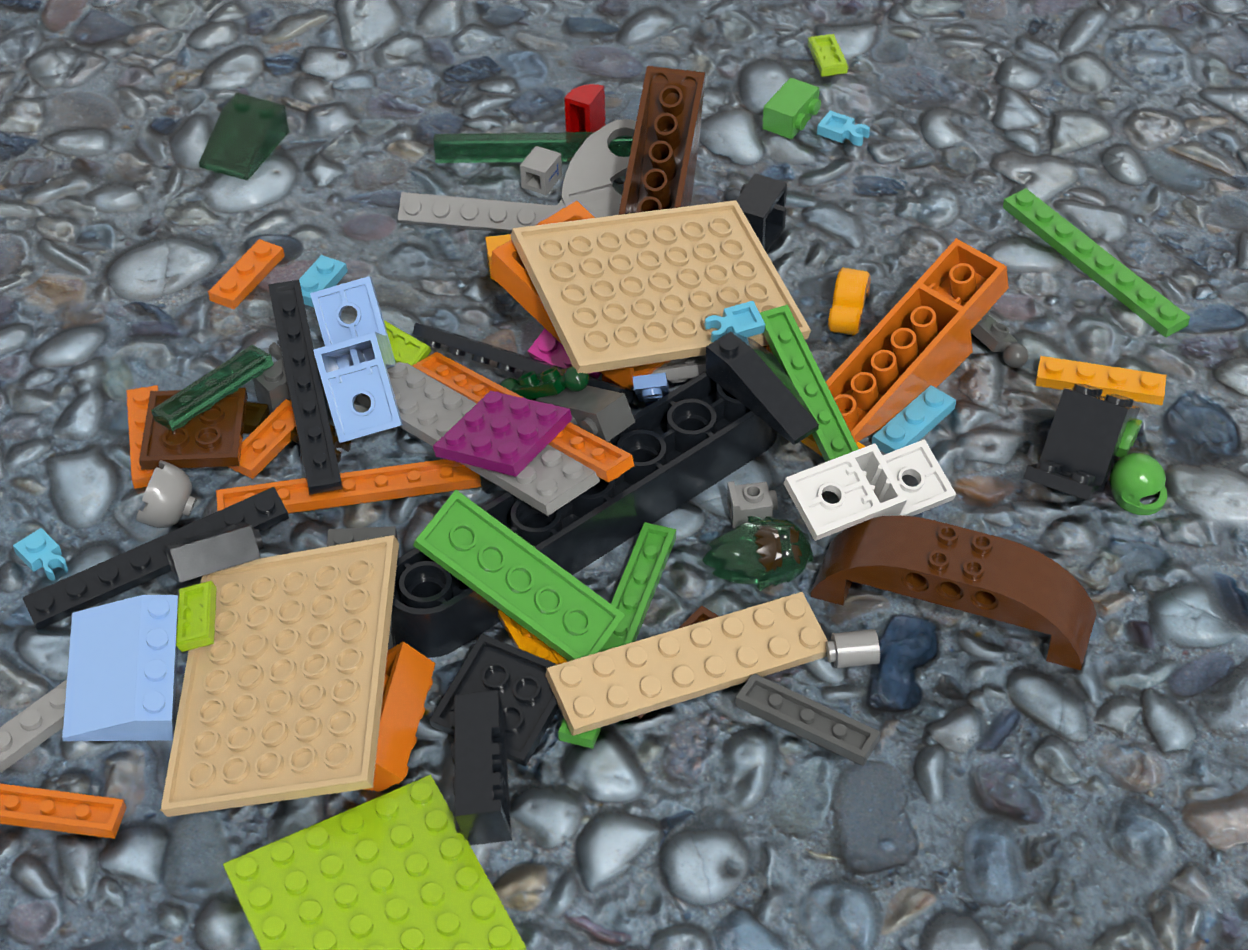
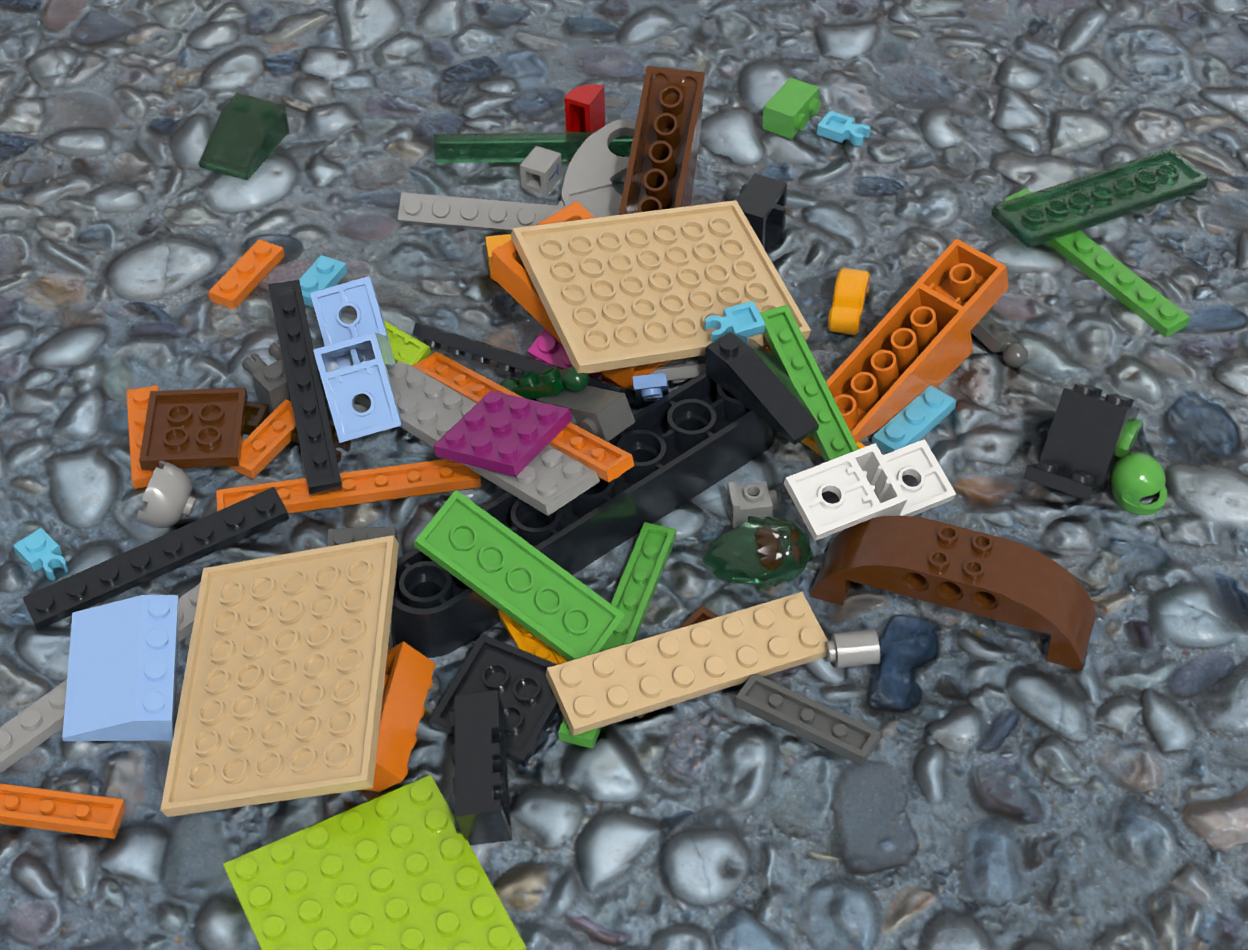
(196, 616): lime plate -> none
(212, 387): clear green plate -> none
(213, 551): window -> none
(827, 55): lime plate -> none
(1099, 197): none -> clear green plate
(1134, 384): light orange plate -> none

